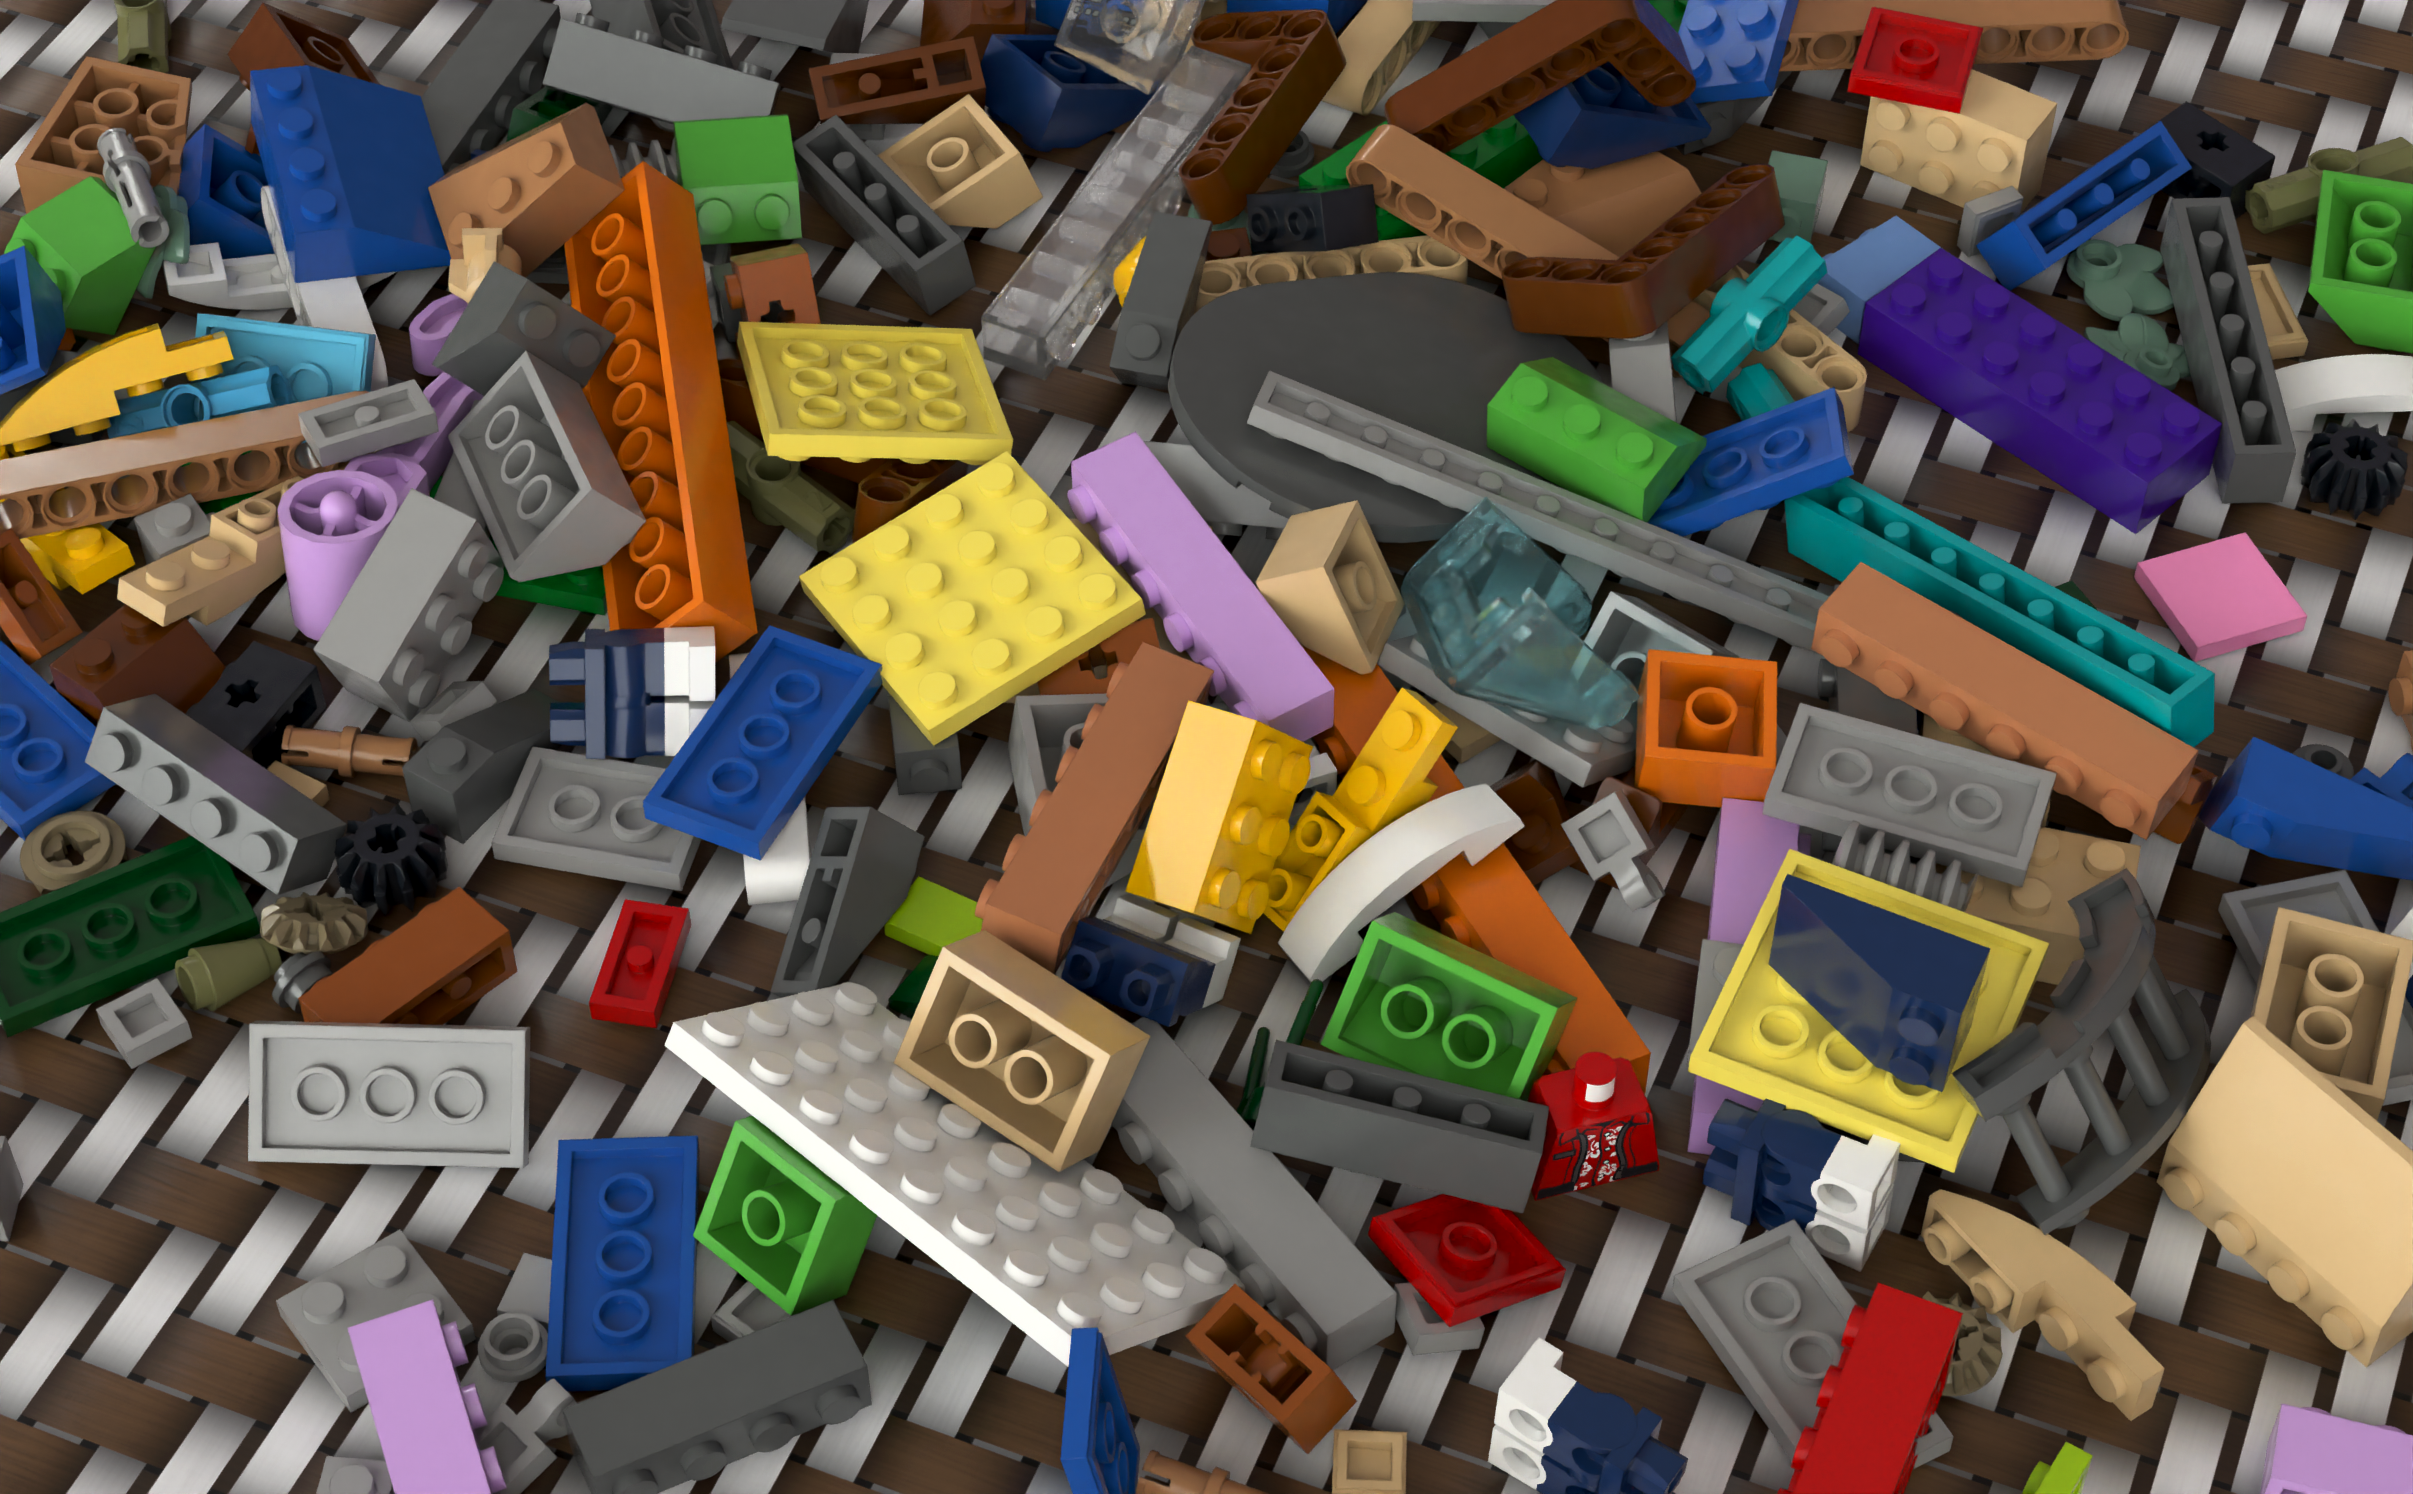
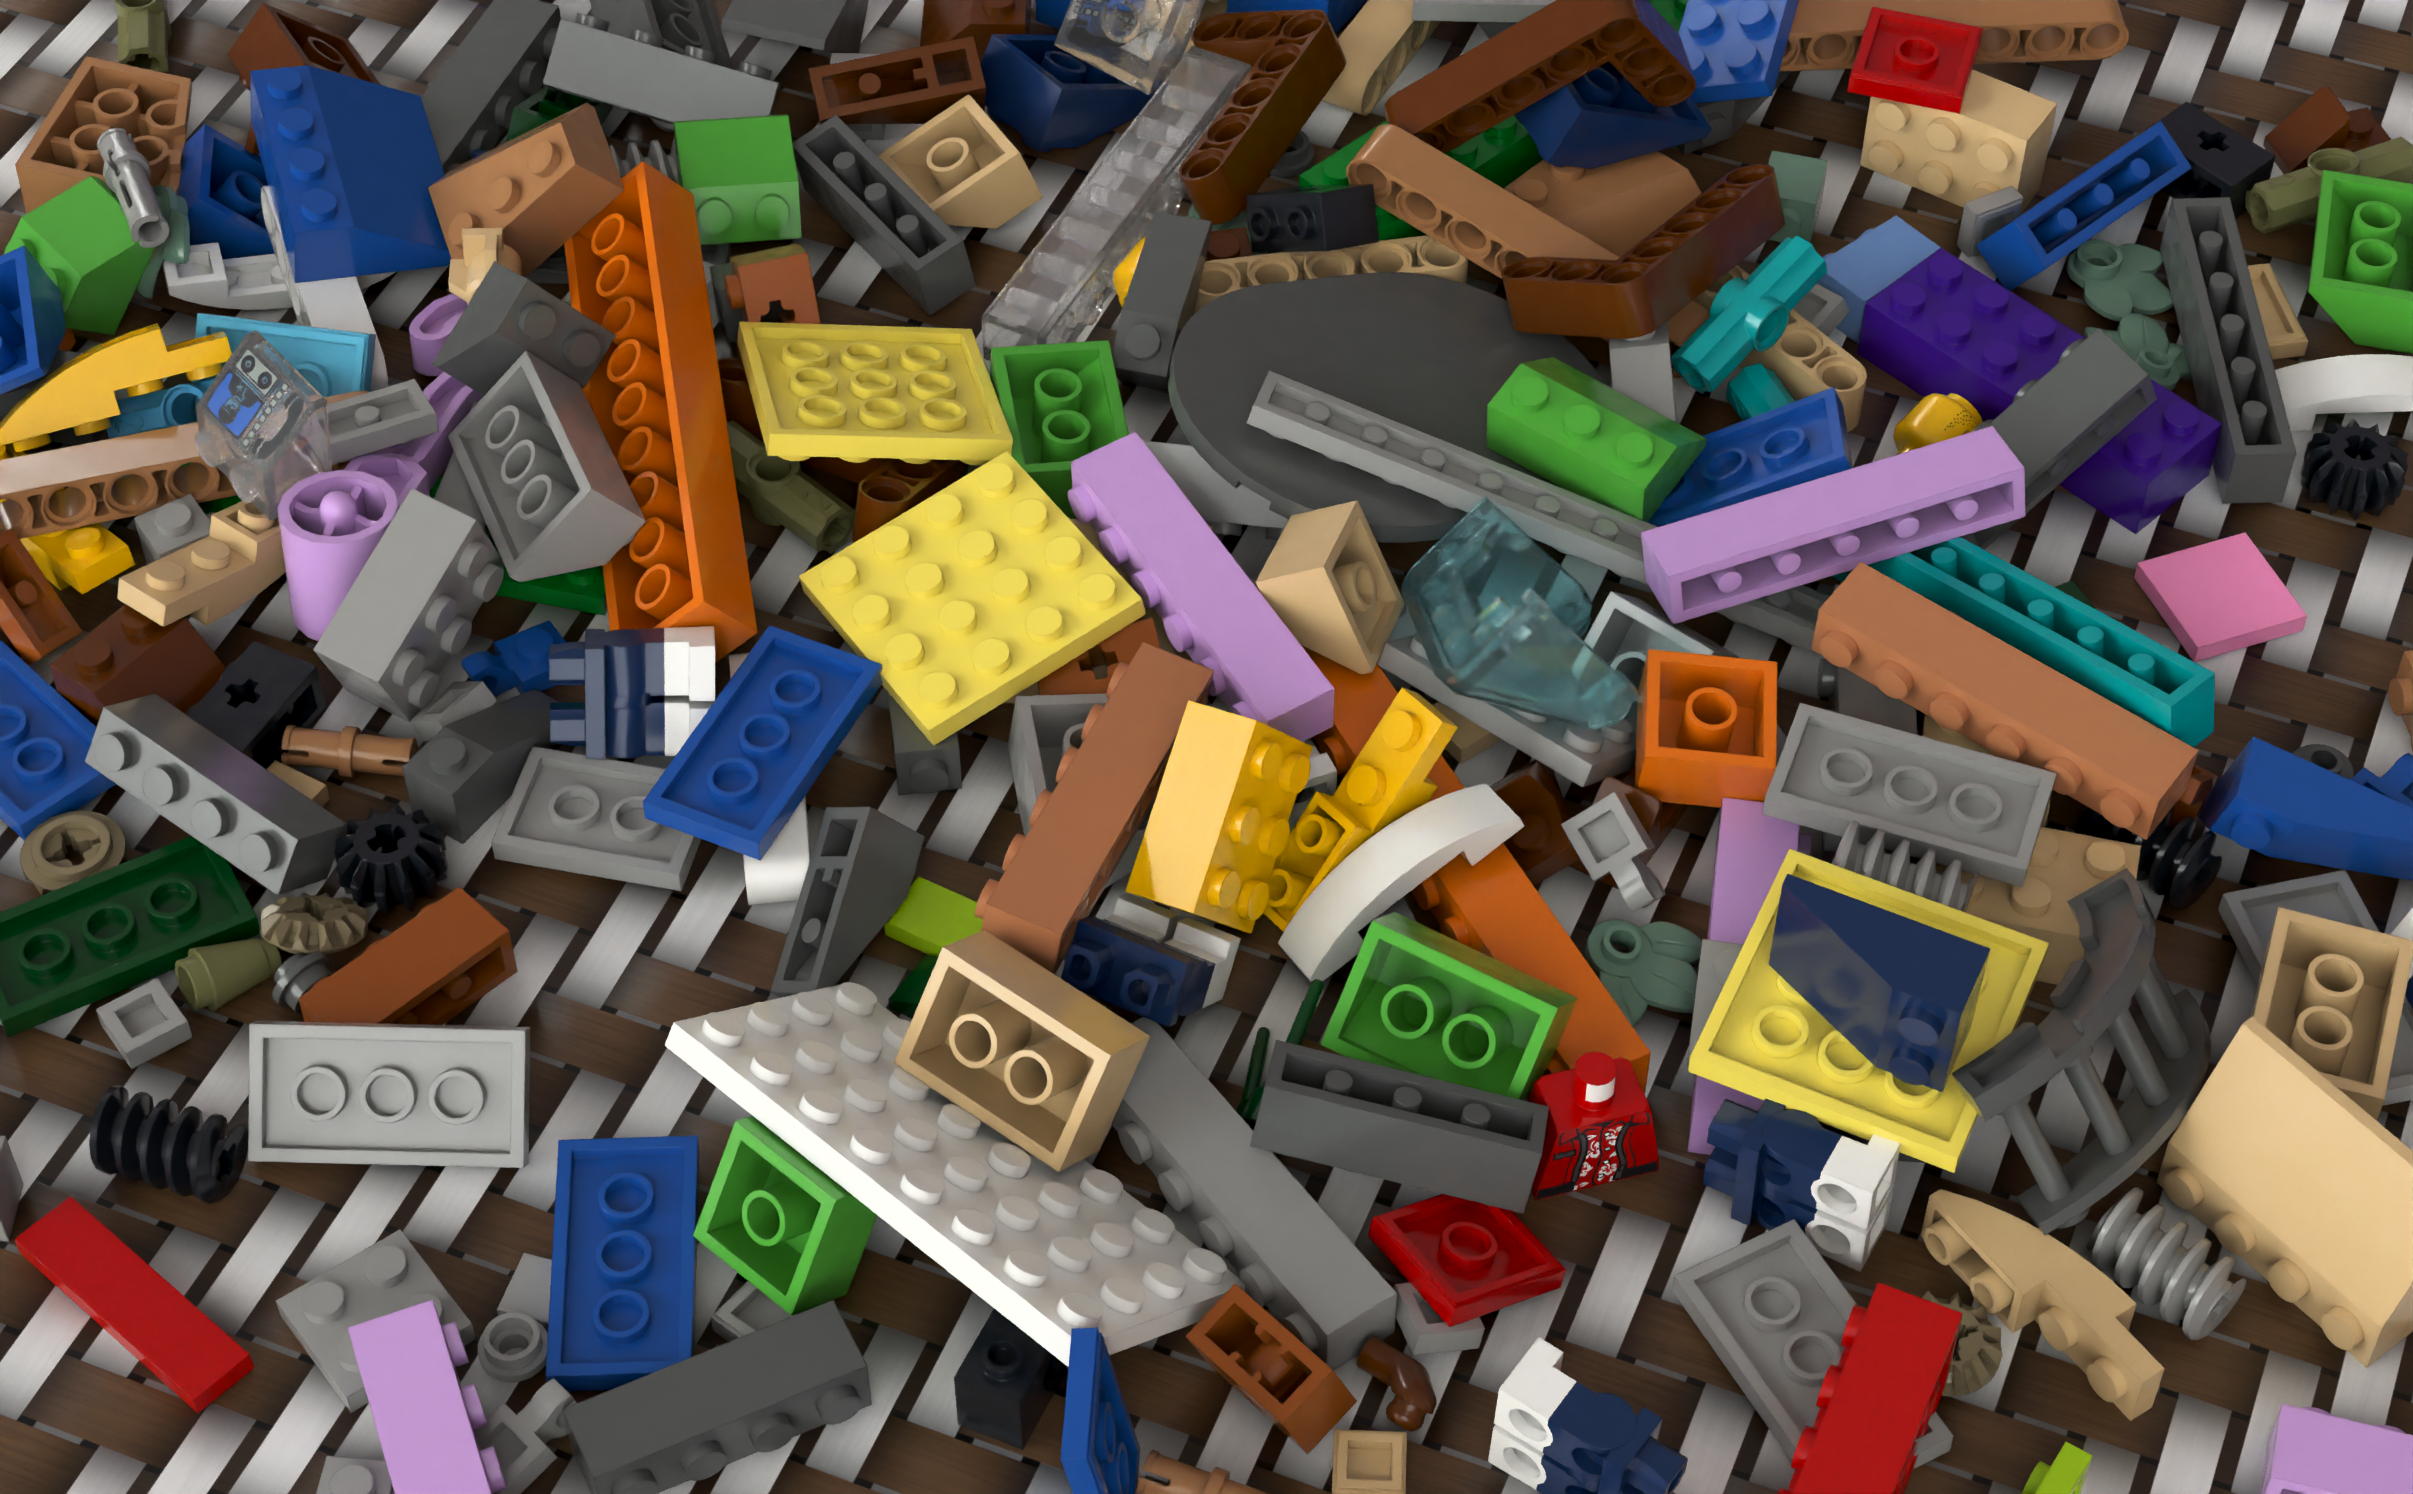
(134, 1304): none -> red tile
(167, 1147): none -> black piece
(263, 425): none -> clear slope
(517, 662): none -> blue plate
(640, 963): red plate -> none
(1005, 1382): none -> black brick
(1058, 407): none -> bright green slope
(1405, 1377): none -> reddish brown arm
(1652, 972): none -> sand green plate
(1833, 524): none -> lavender brick
(1935, 420): none -> yellow head
(2069, 417): none -> dark grey brick
(2163, 1266): none -> light grey piece
(2167, 857): none -> black piece
(2321, 125): none -> reddish brown slope

